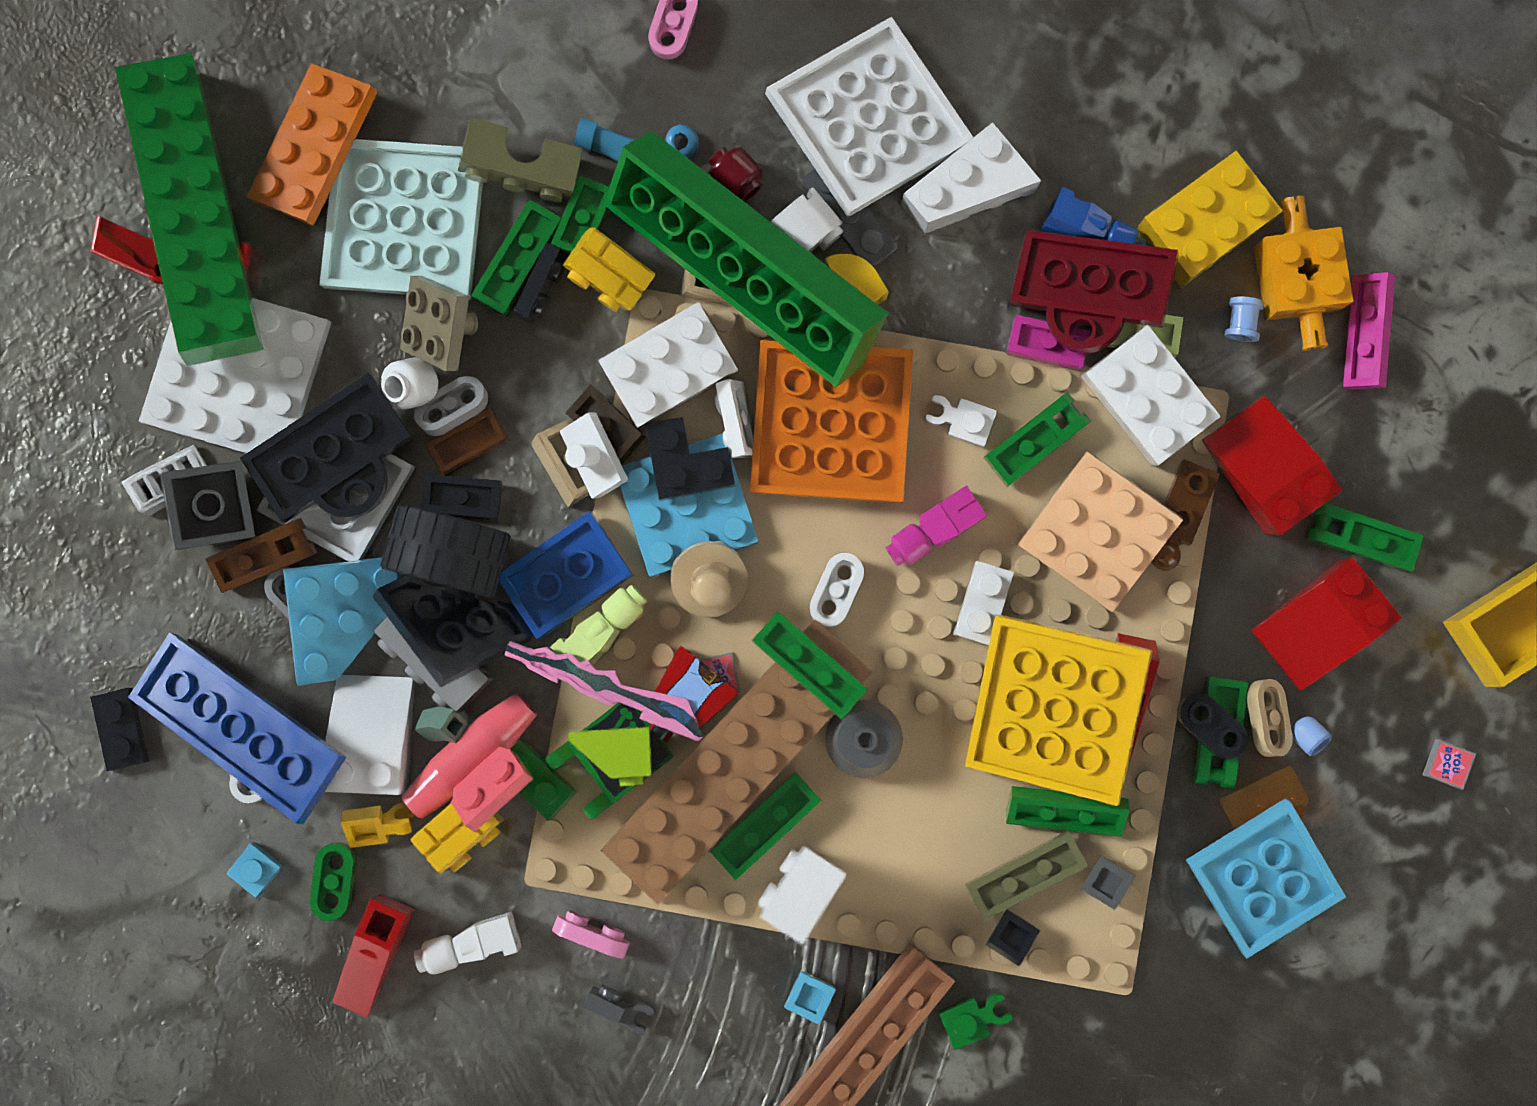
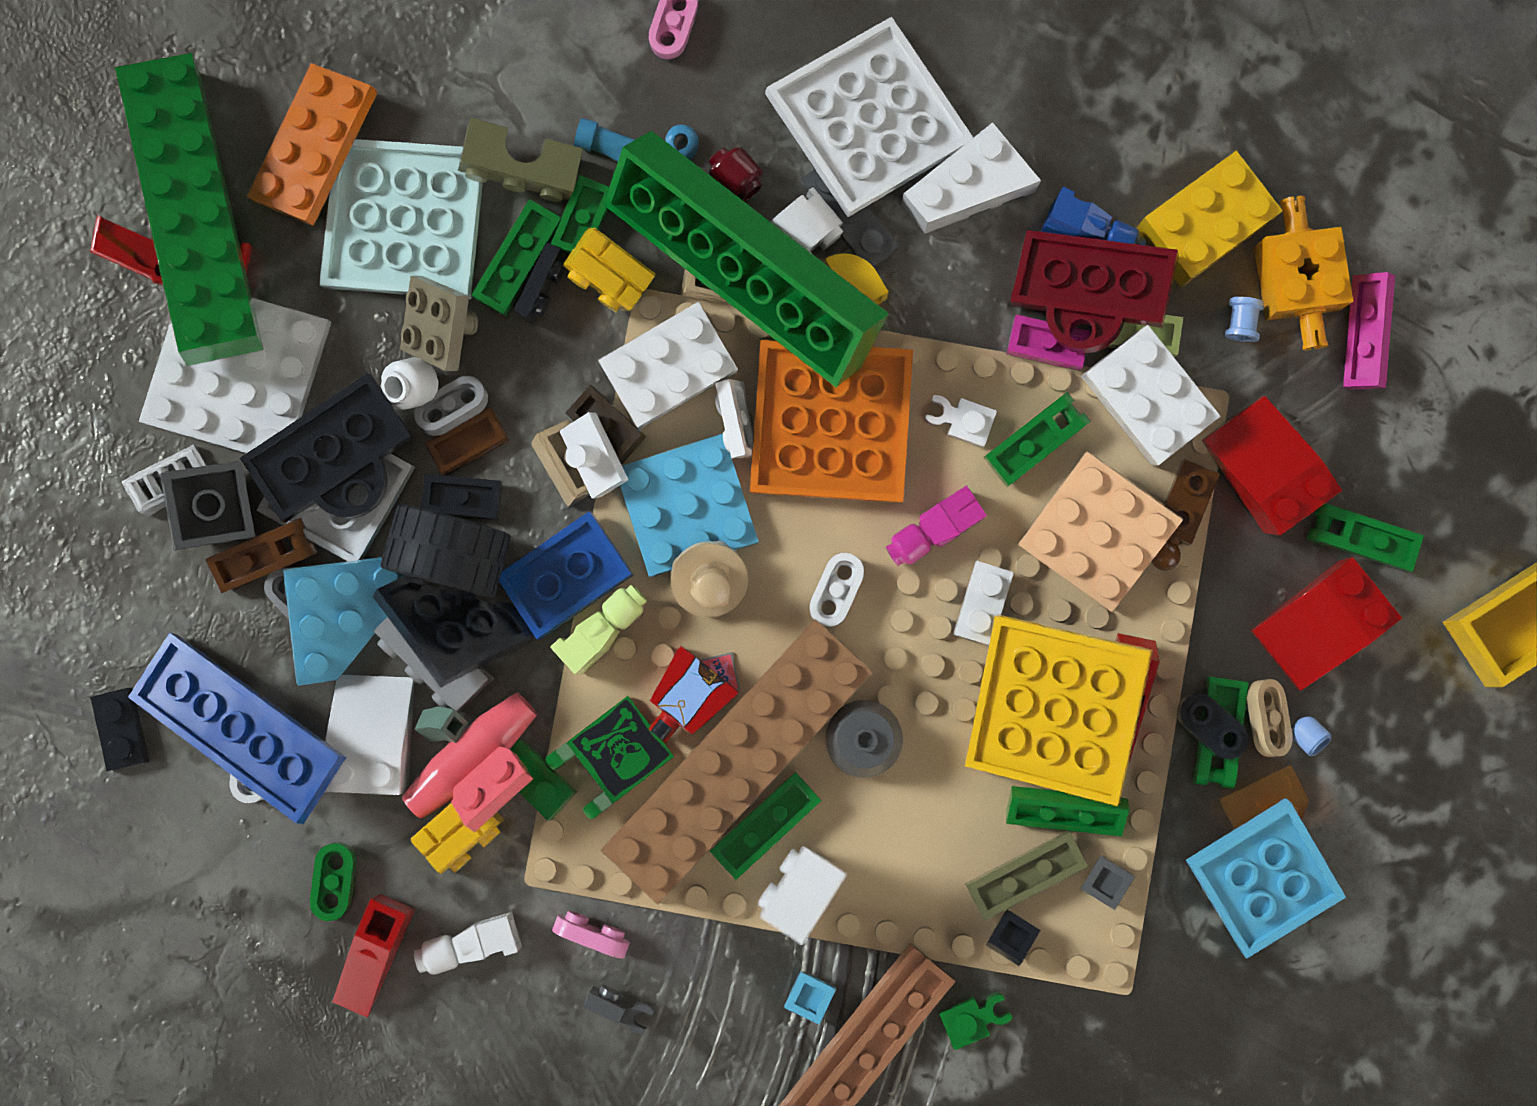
(254, 869): medium azure plate -> none
(373, 827): yellow plate -> none
(604, 685): bright pink sword -> none
(617, 752): lime slope -> none
(683, 473): black plate -> none
(809, 665): green plate -> none
(1449, 764): tile -> none

